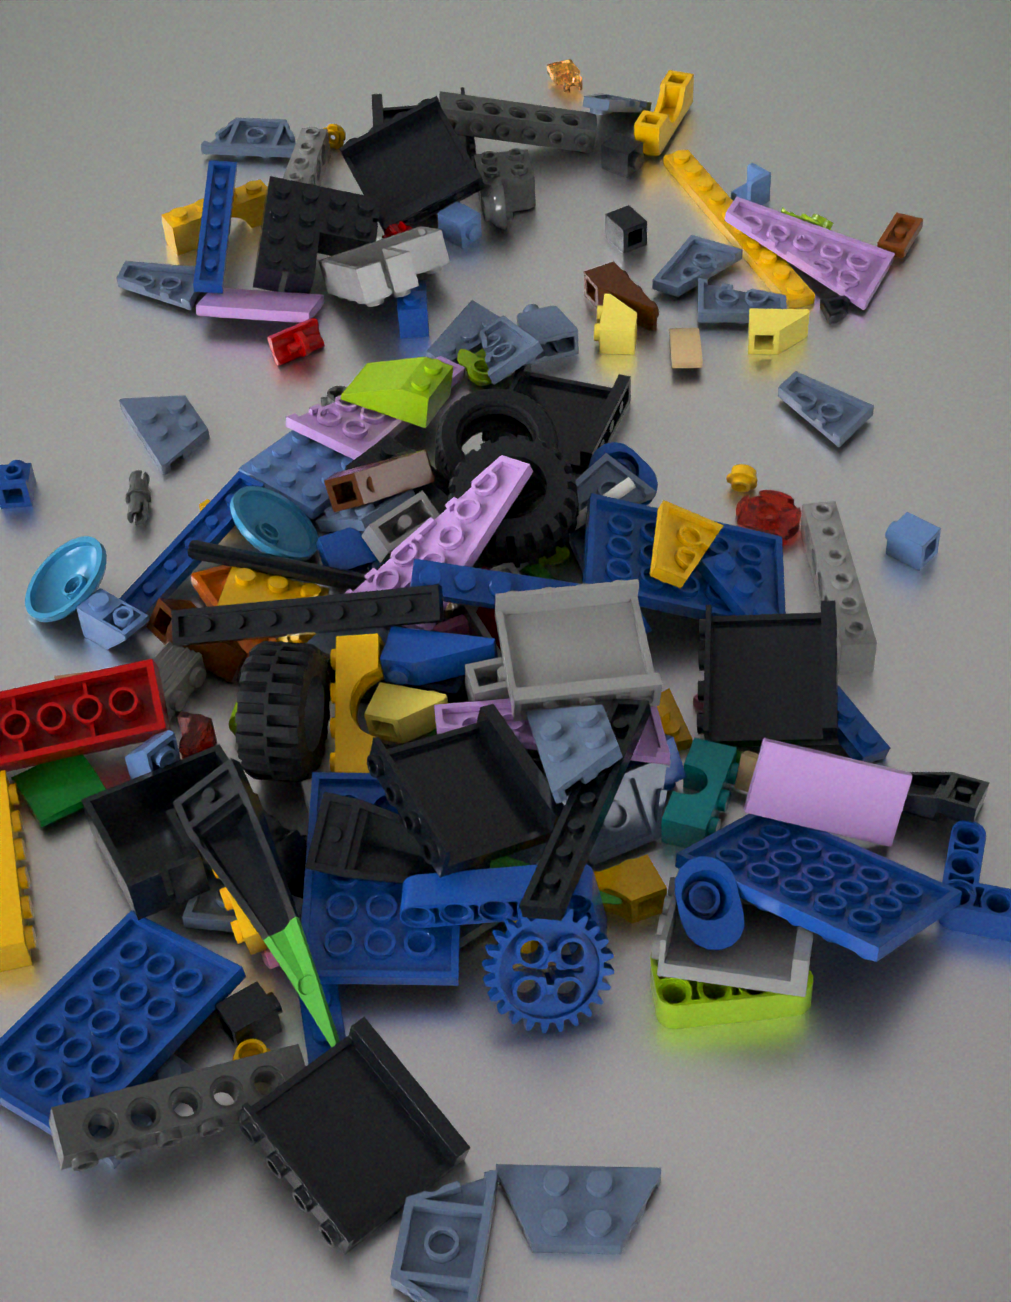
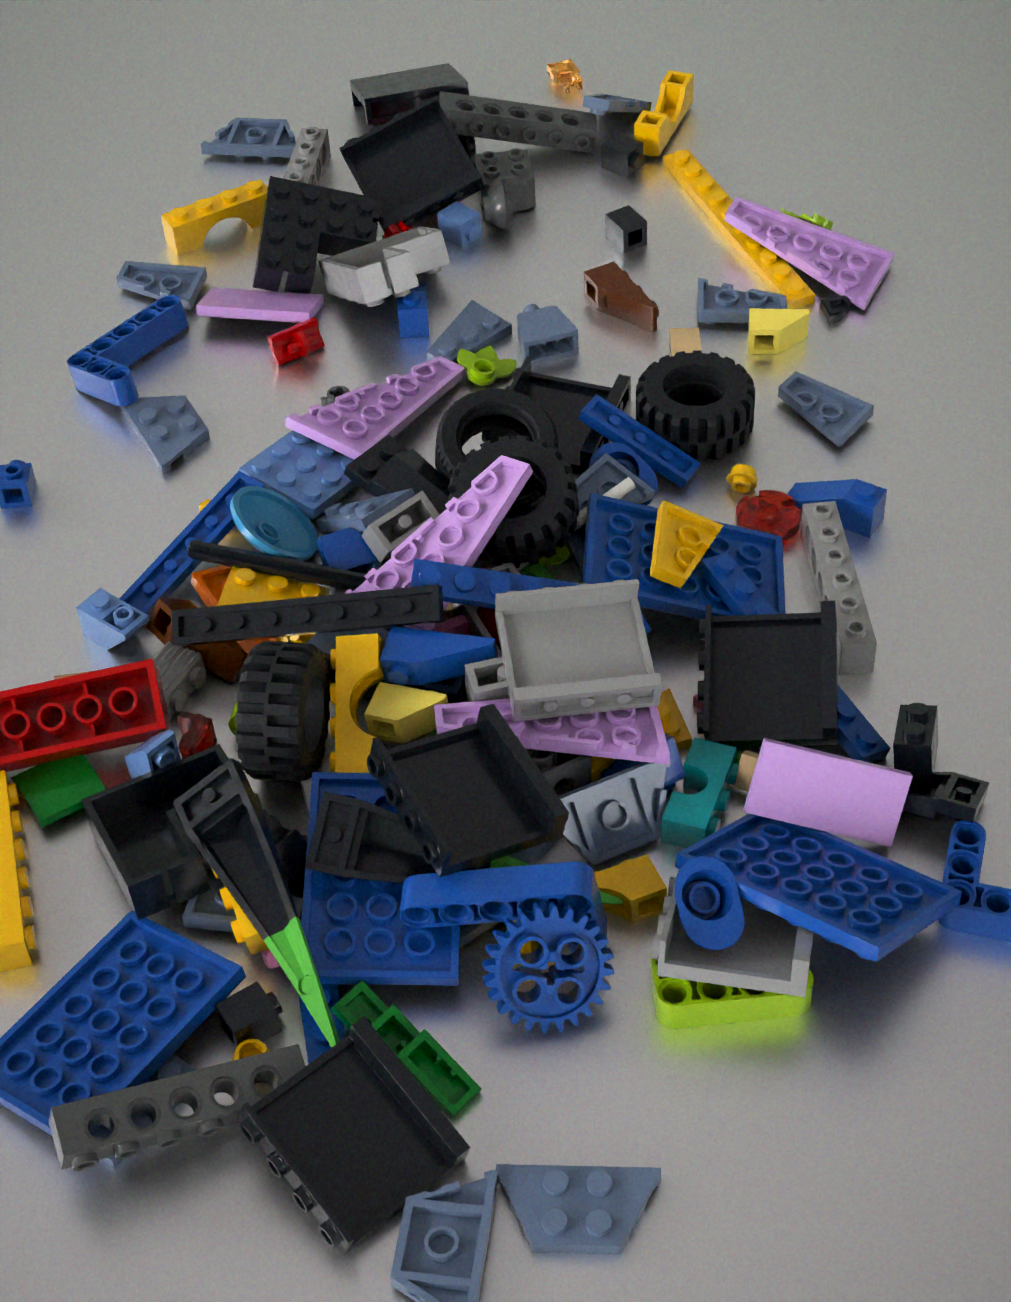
(66, 579): dark azure dish -> none
(103, 365): none -> blue beam
(138, 497): dark grey pin -> none
(215, 227): blue plate -> none
(339, 133): yellow plate -> none
(378, 480): slope -> none
(402, 388): lime slope -> none
(403, 90): none -> black panel
(419, 1052): none -> green slope
(507, 348): sand blue wing -> none
(573, 744): sand blue wing -> none
(582, 820): black plate -> none
(615, 327): light yellow slope -> none
(651, 447): none -> blue plate
(694, 260): sand blue wing -> none
(722, 400): none -> black tyre
(757, 186): medium blue panel -> none
(858, 502): none -> blue slope
(900, 234): dark orange plate -> none
(912, 540): medium blue brick -> none
(916, 741): none -> black brick

